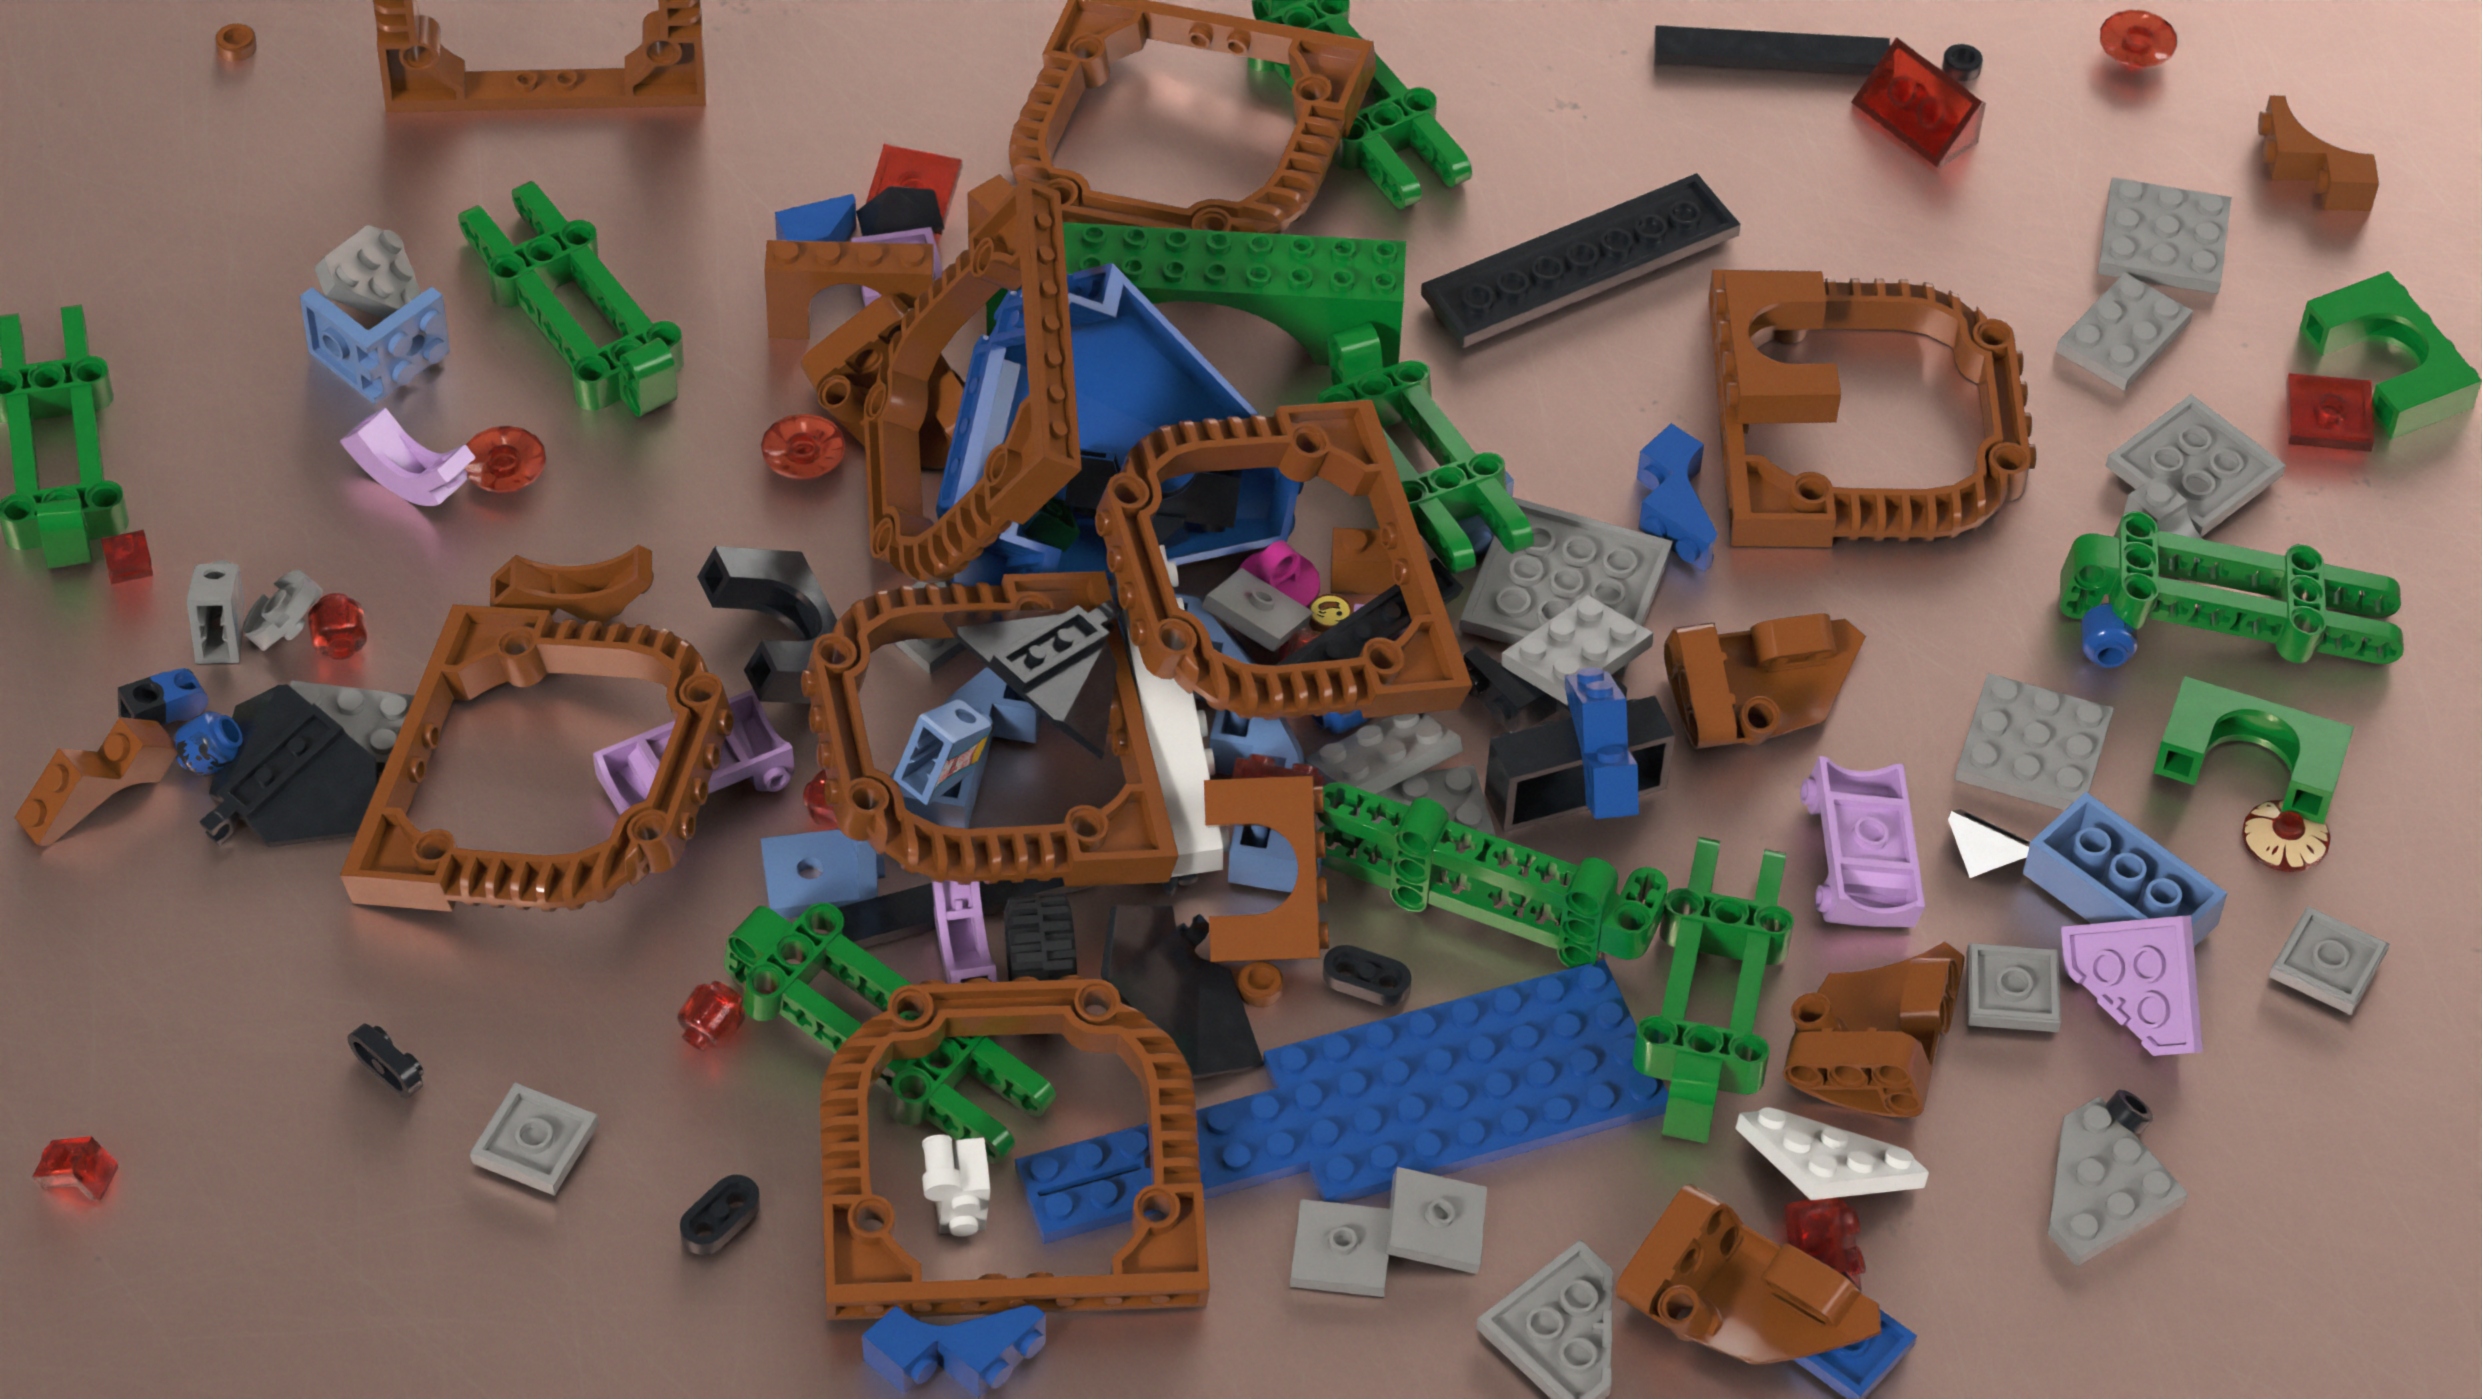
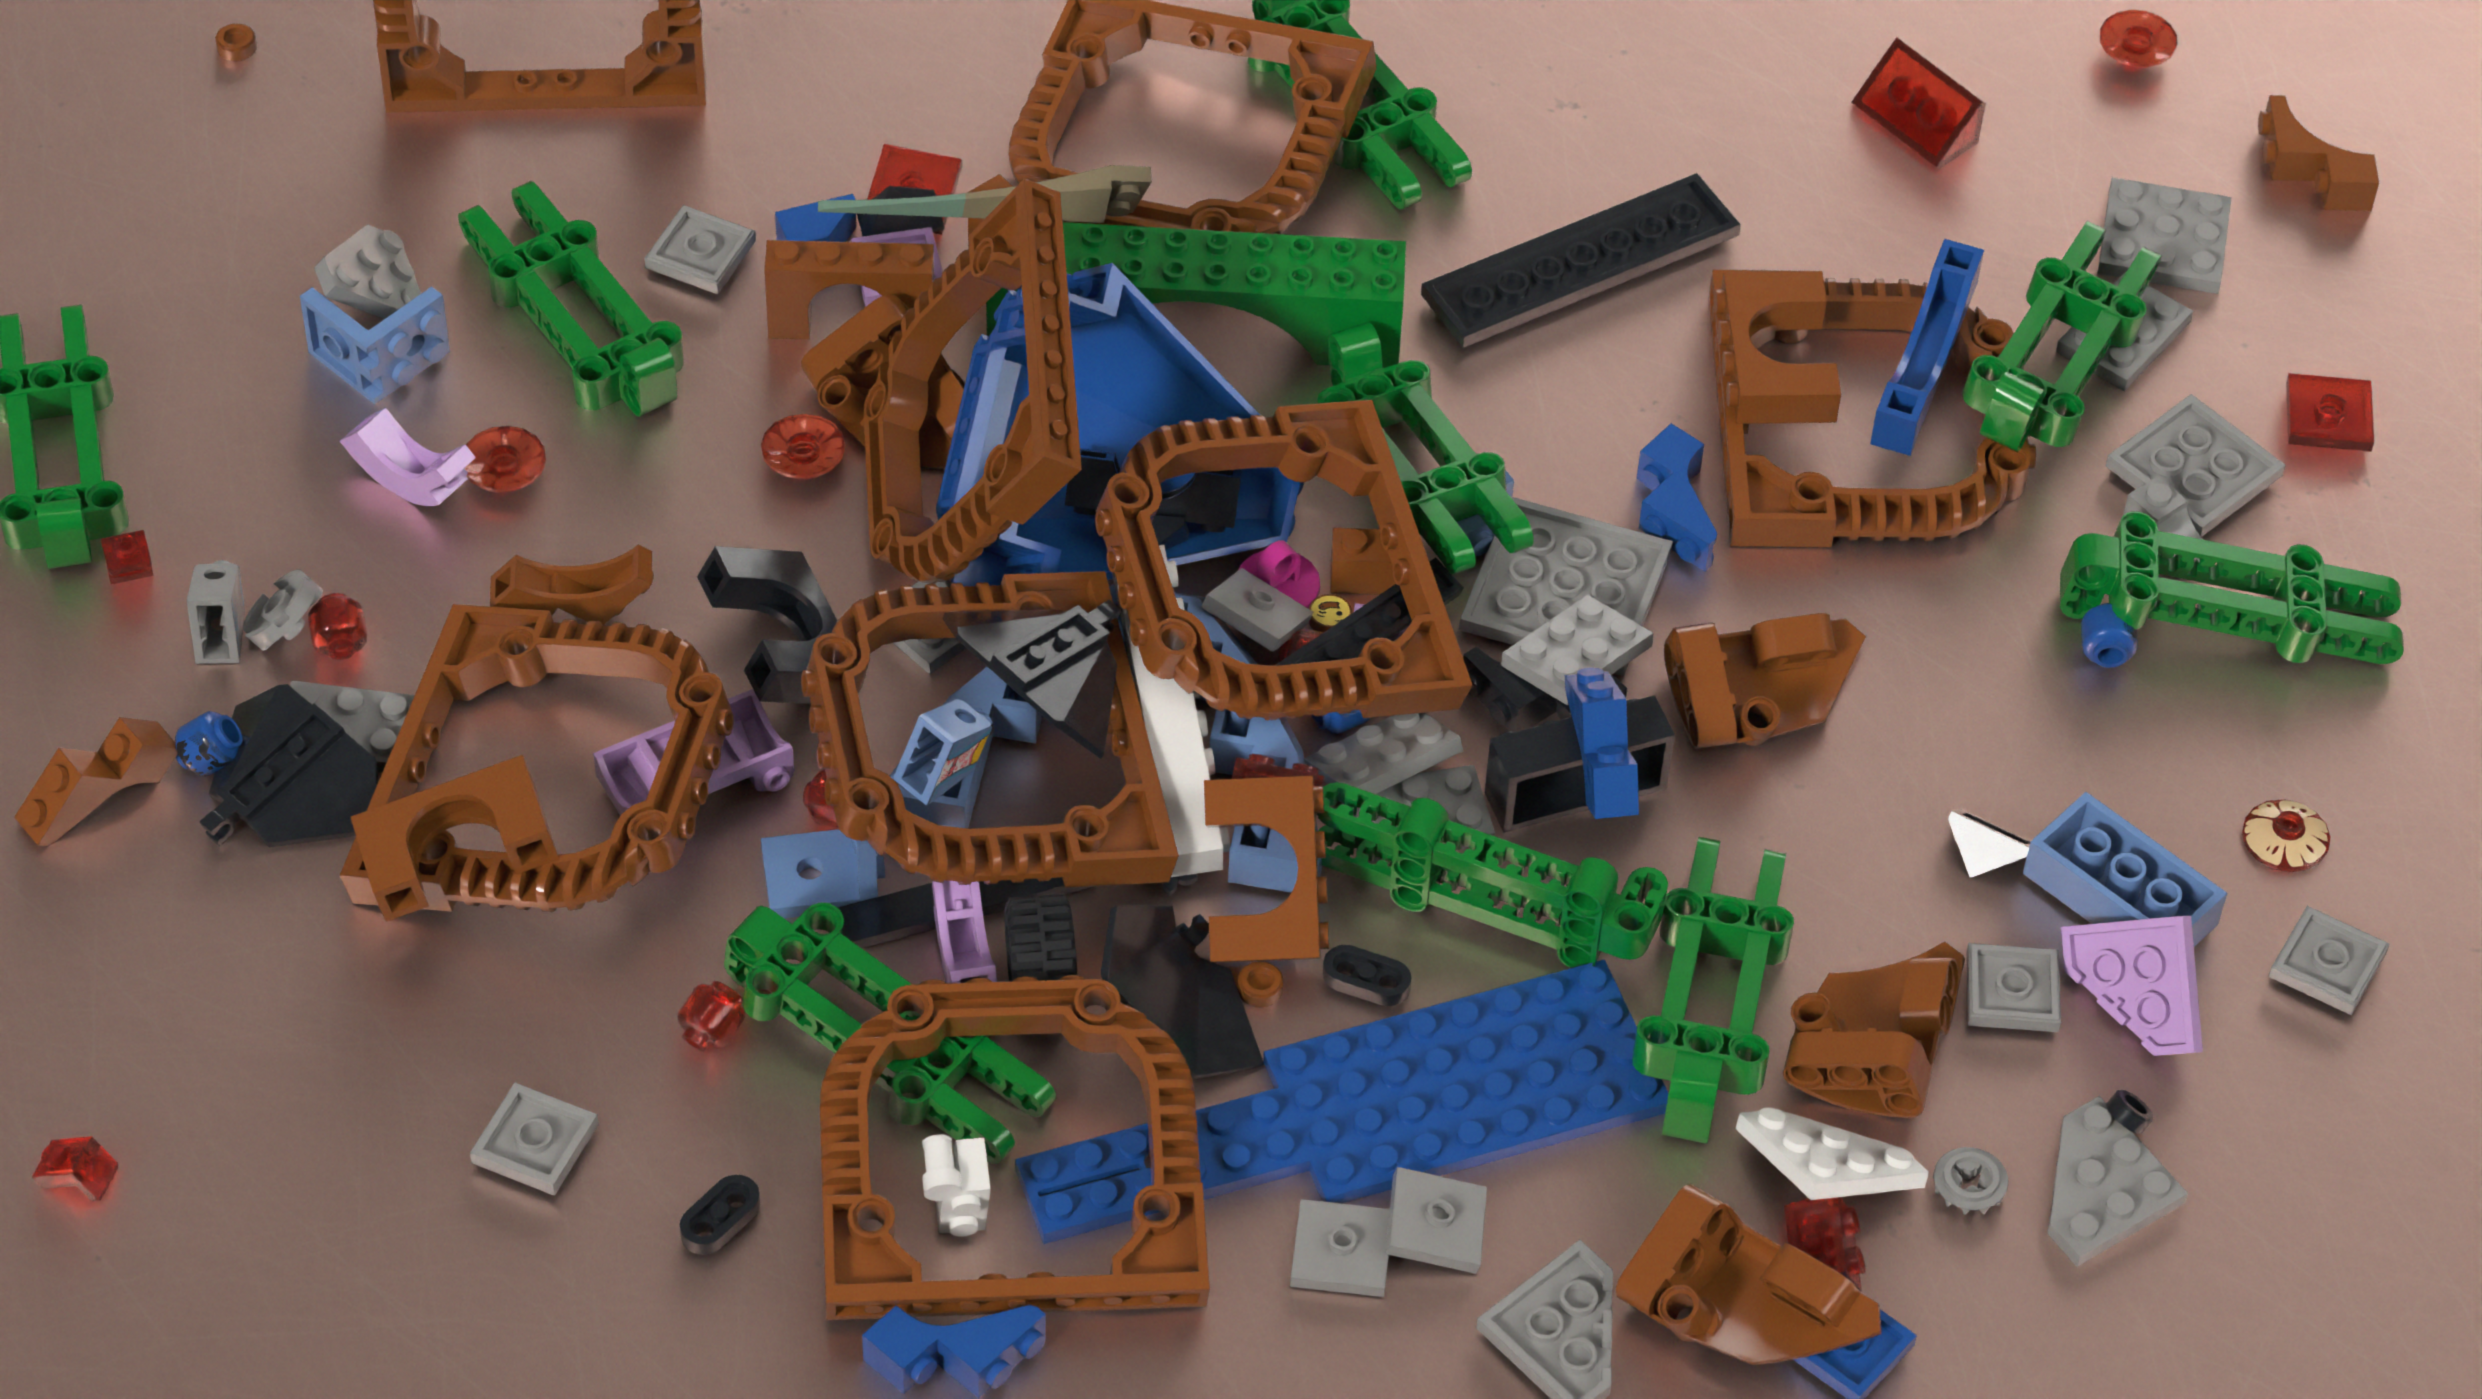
(163, 697): leg -> none
(377, 1053): black plate -> none
(399, 831): none -> dark orange arch
(700, 249): none -> light grey plate
(1053, 525): dark green piece -> none
(1084, 198): none -> dark tan plate
(1768, 49): black tile -> none
(1867, 846): lavender piece -> none
(1928, 349): none -> blue arch
(1962, 62): black tile -> none
(1965, 1164): none -> light grey gear
(2027, 405): none -> green beam
(2033, 742): light grey plate -> none
(2214, 715): green arch -> none
(2386, 313): green arch -> none

